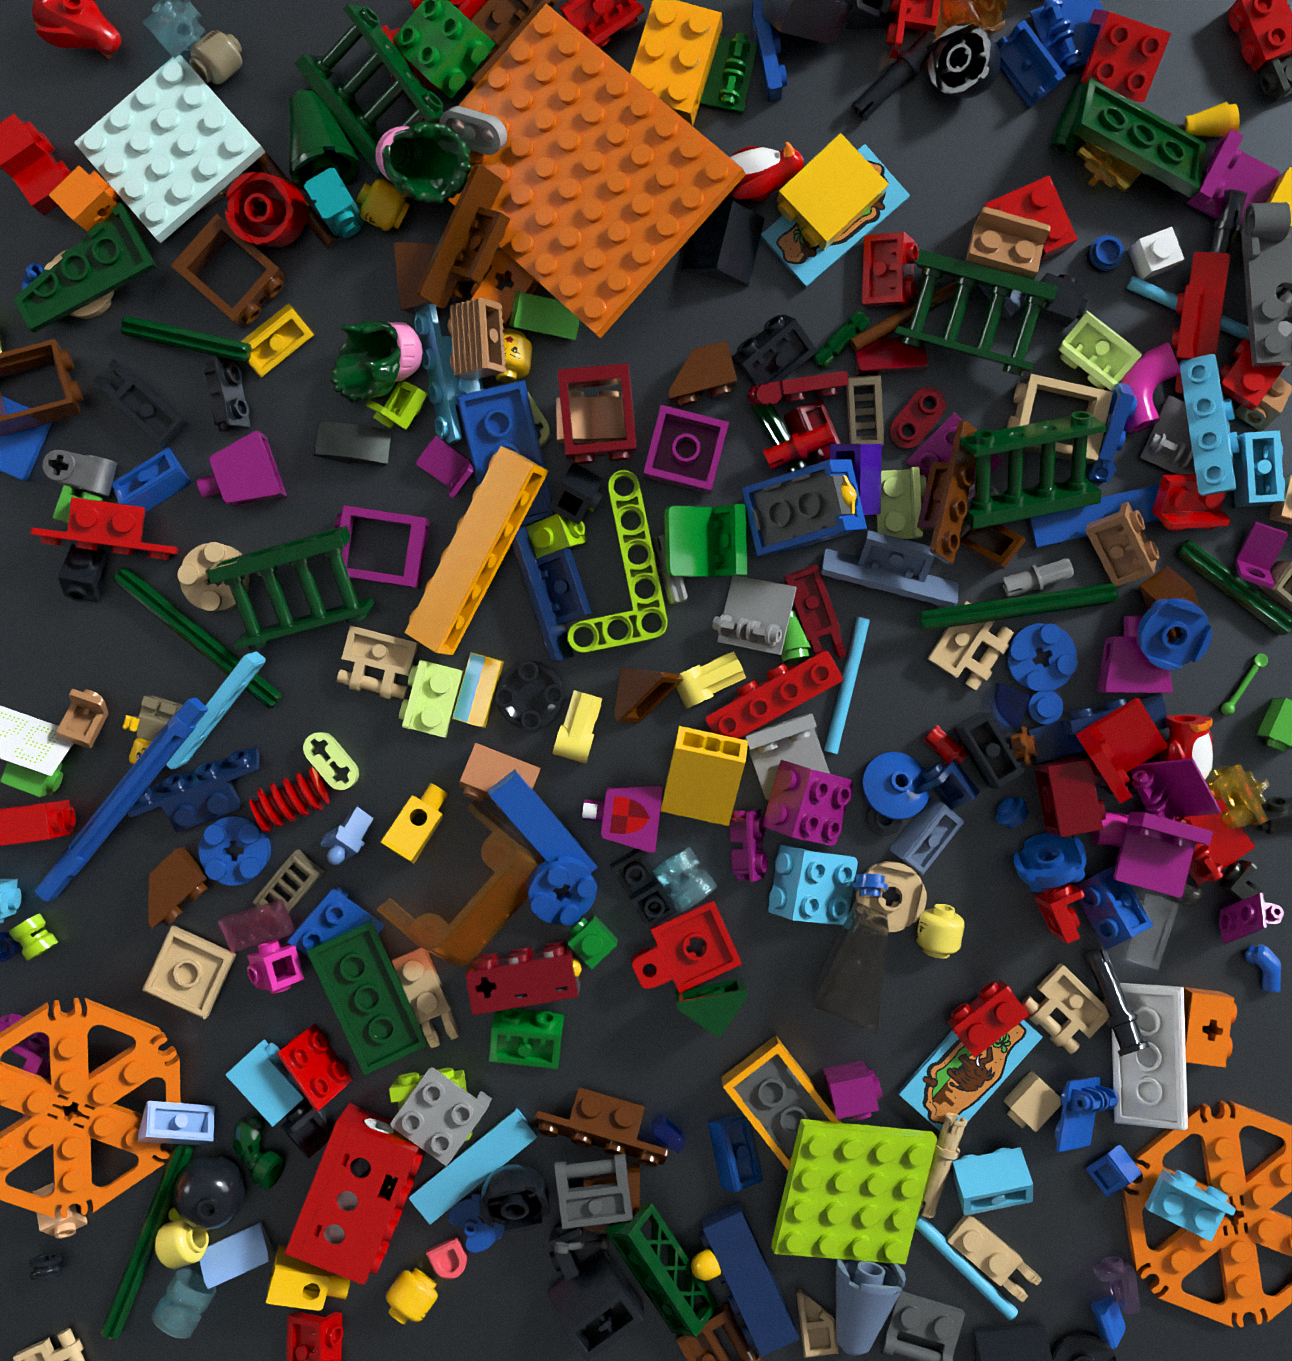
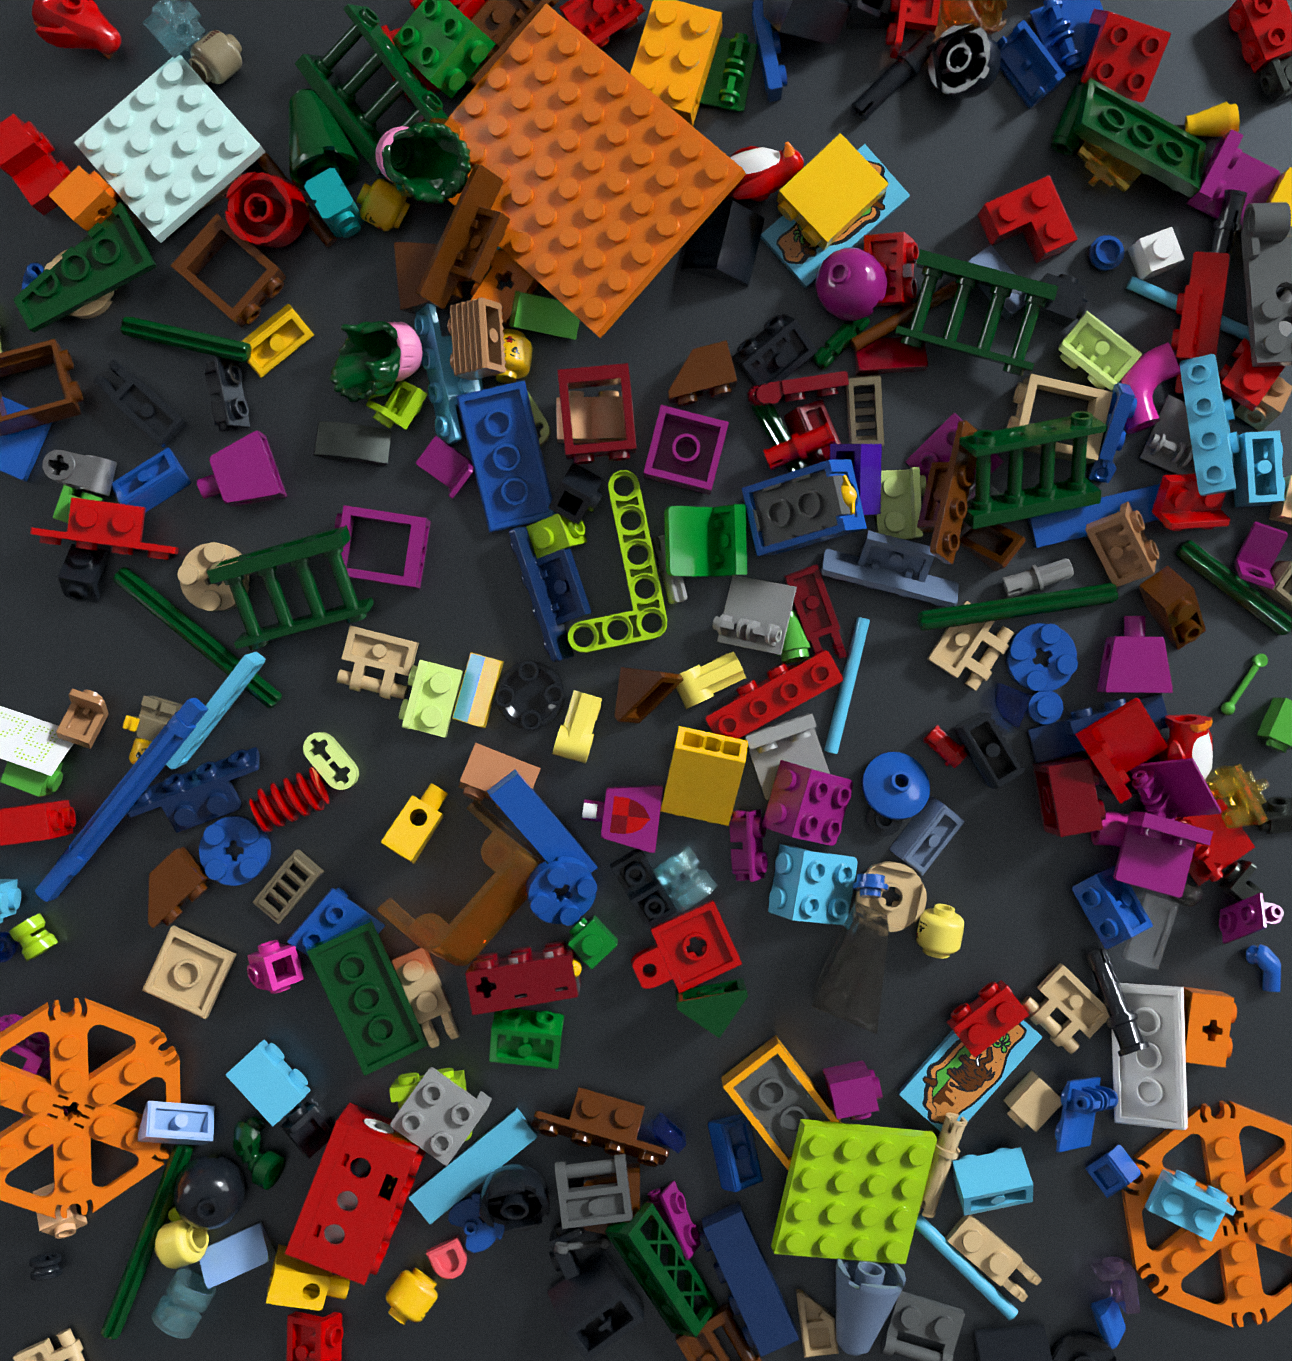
(256, 926): clear pink plate -> none
(315, 1067): red hinge -> none
(347, 837): medium blue piece -> none
(476, 551): light orange brick -> none
(480, 131): light grey plate -> none
(672, 1208): none -> magenta hinge
(705, 1266): yellow hinge -> none
(850, 283): none -> magenta cylinder
(918, 417): dark red plate -> none
(950, 783): dark blue bracket -> none
(1007, 242): medium nougat bracket -> none
(1012, 812): blue plate -> none
(1024, 746): dark orange plate -> none
(1060, 919): red bracket -> none
(1066, 866): blue plate -> none
(1164, 616): blue plate -> none

